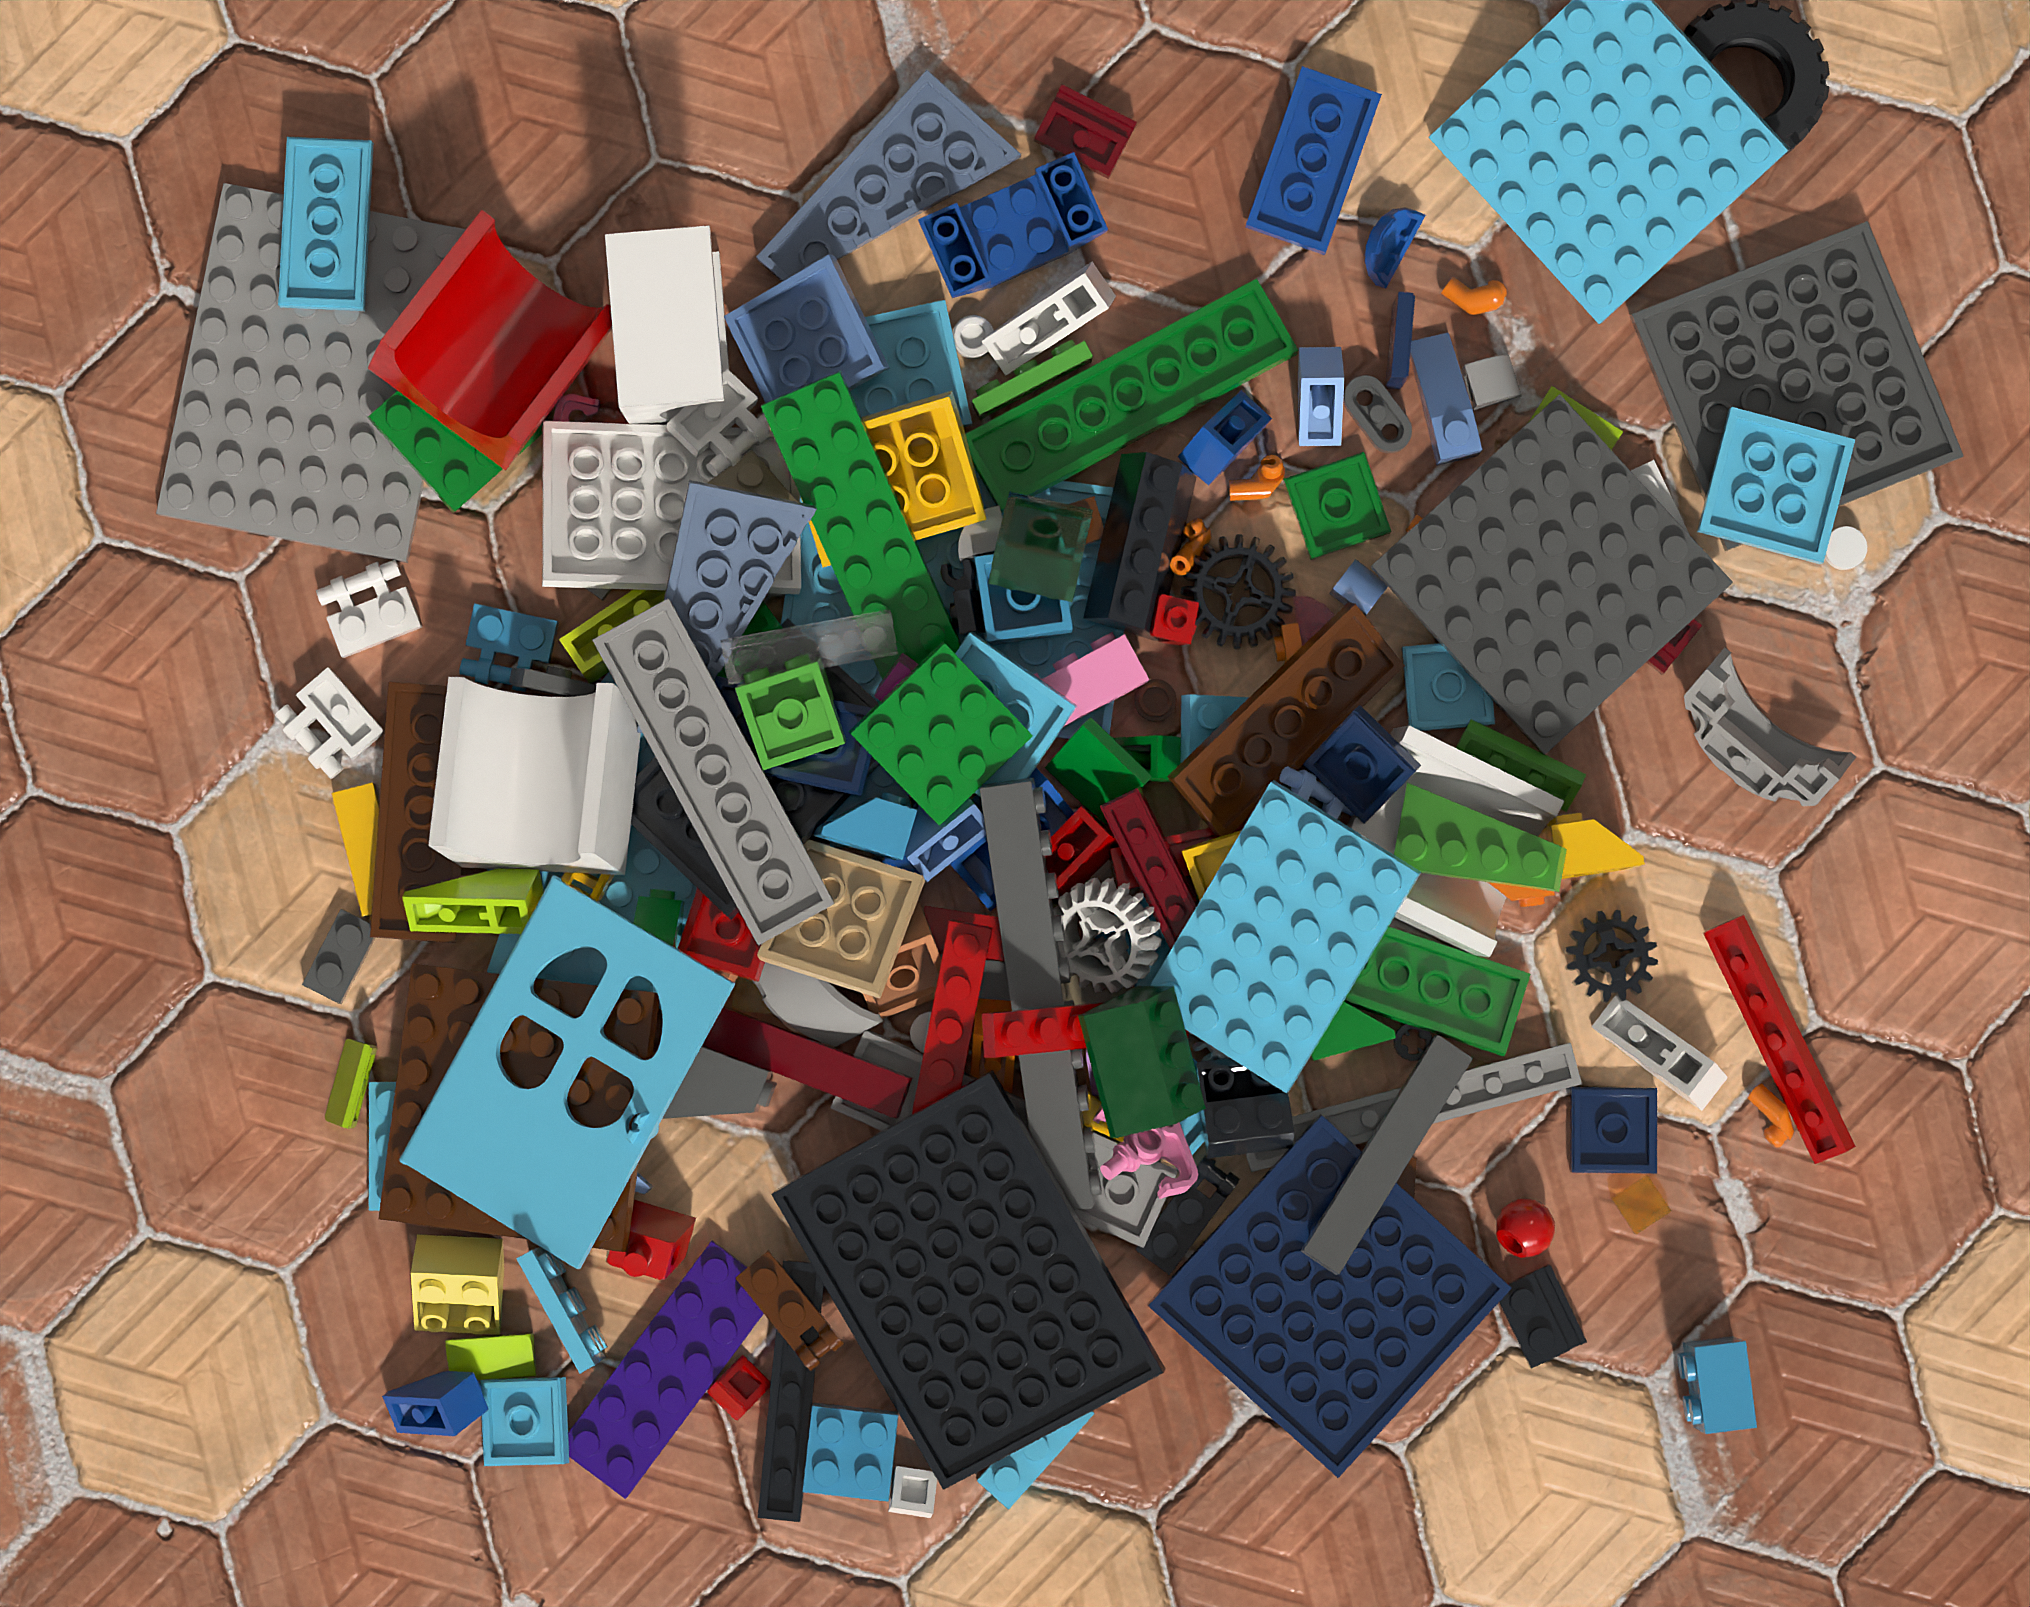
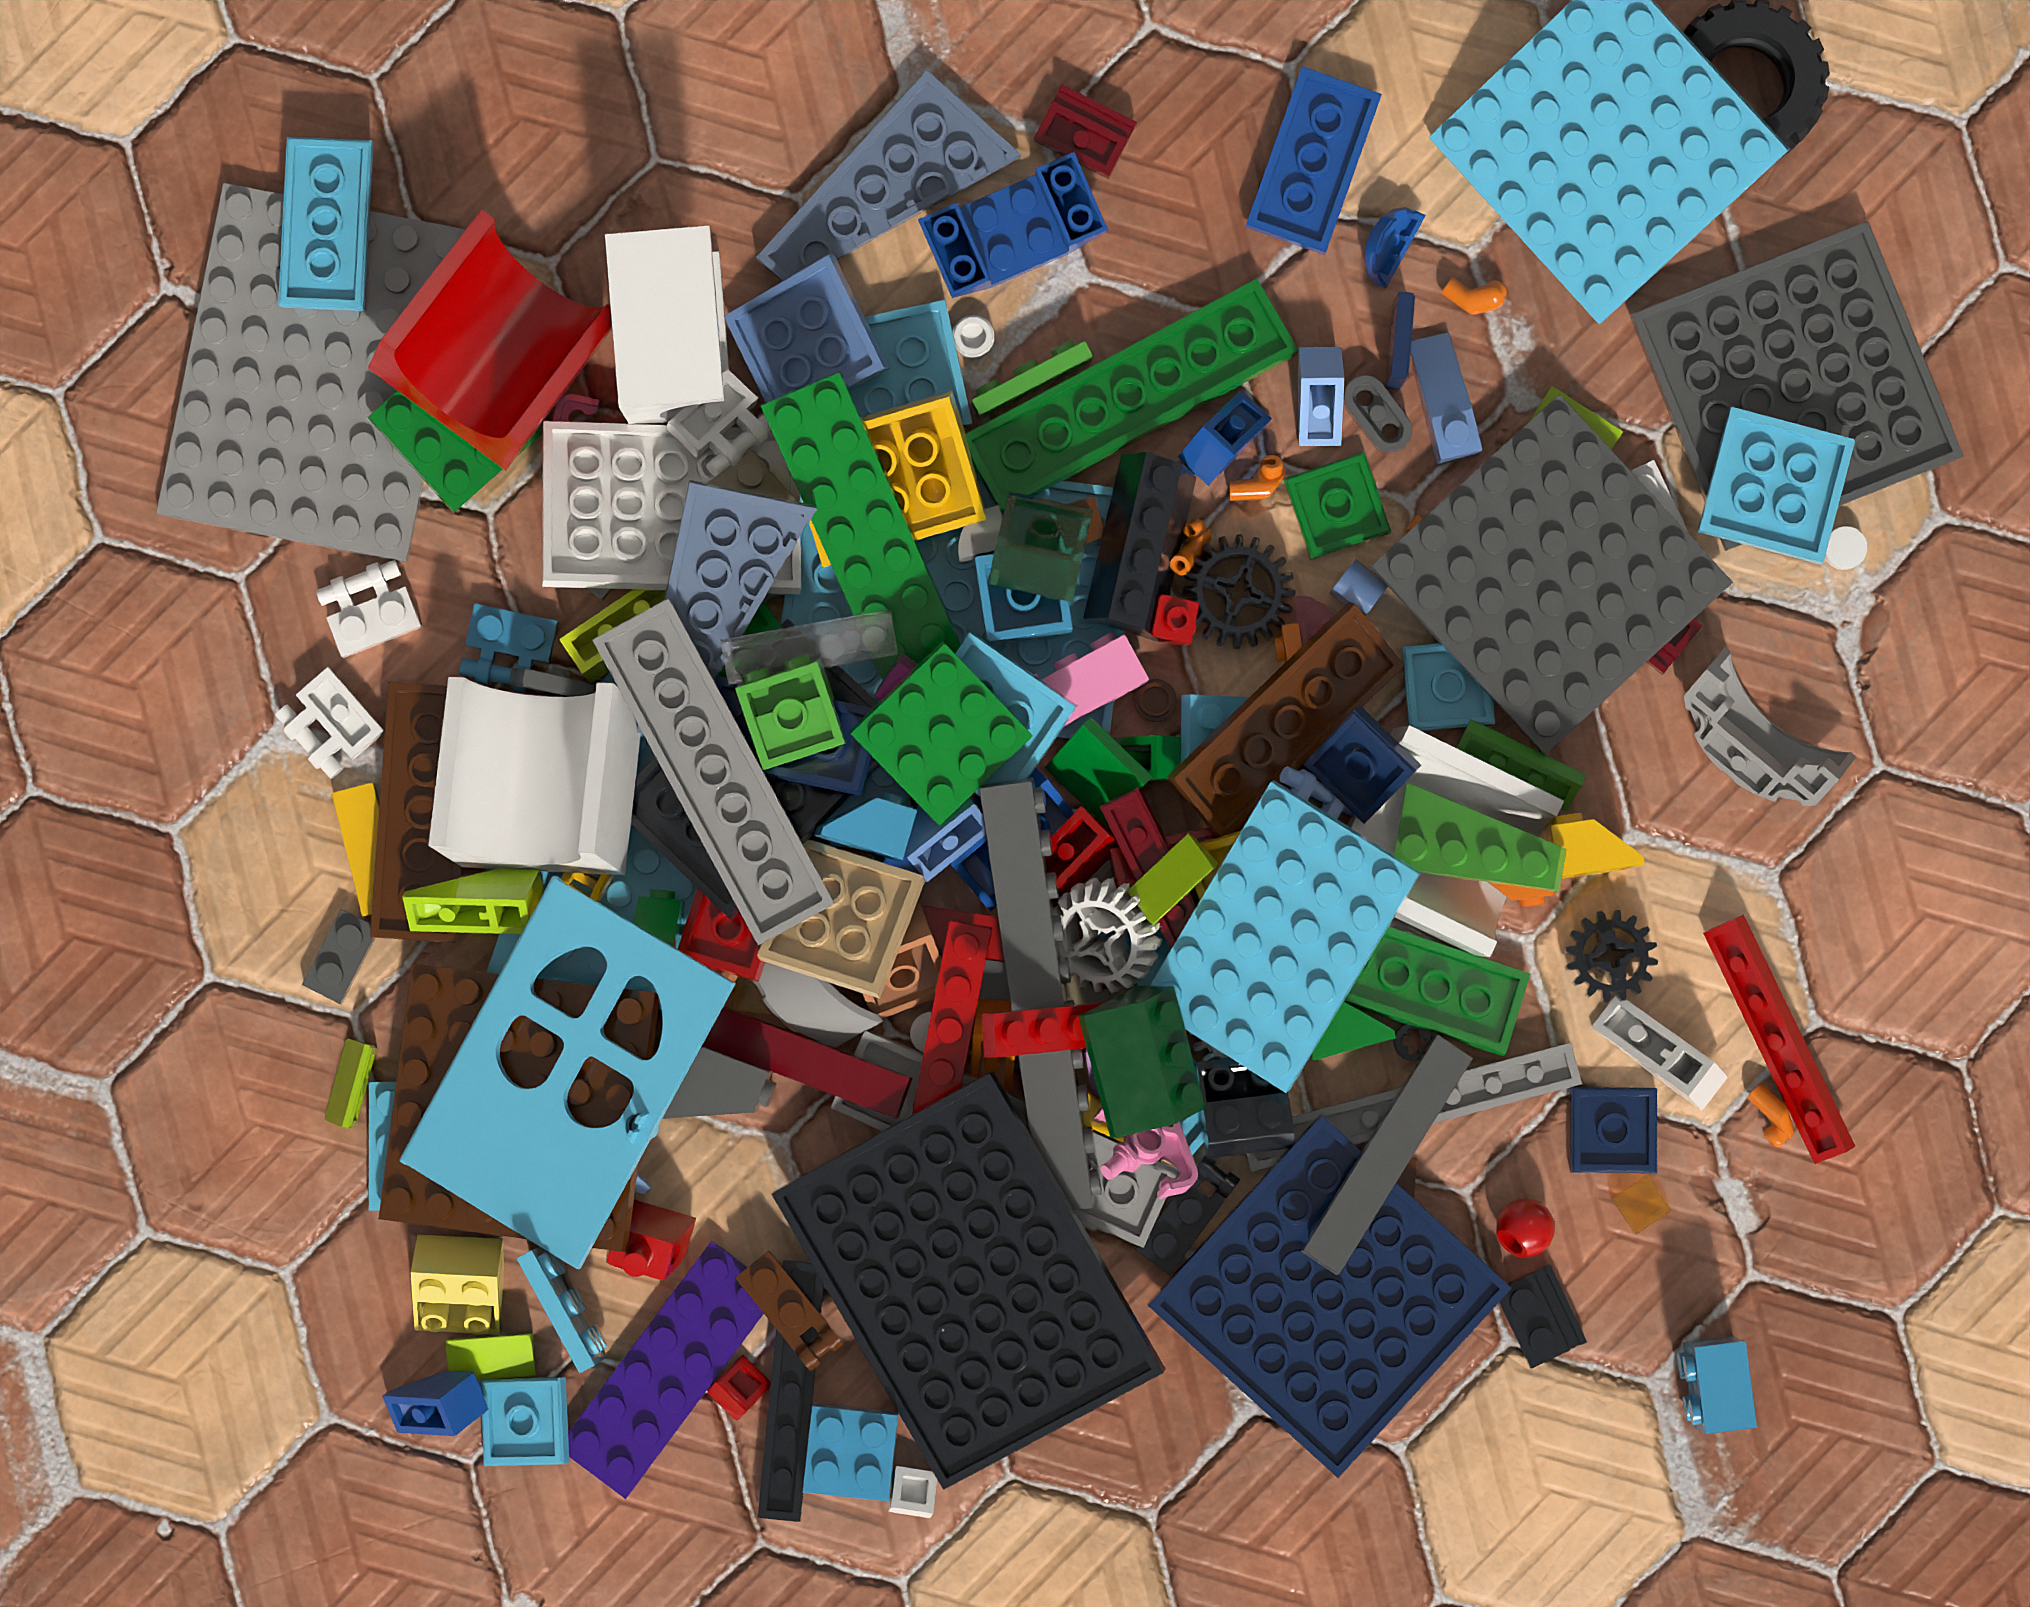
(966, 608): black plate -> none
(1016, 1472): medium azure plate -> none
(1050, 318): white slope -> none
(1172, 878): none -> lime slope
(1490, 381): light grey brick -> none

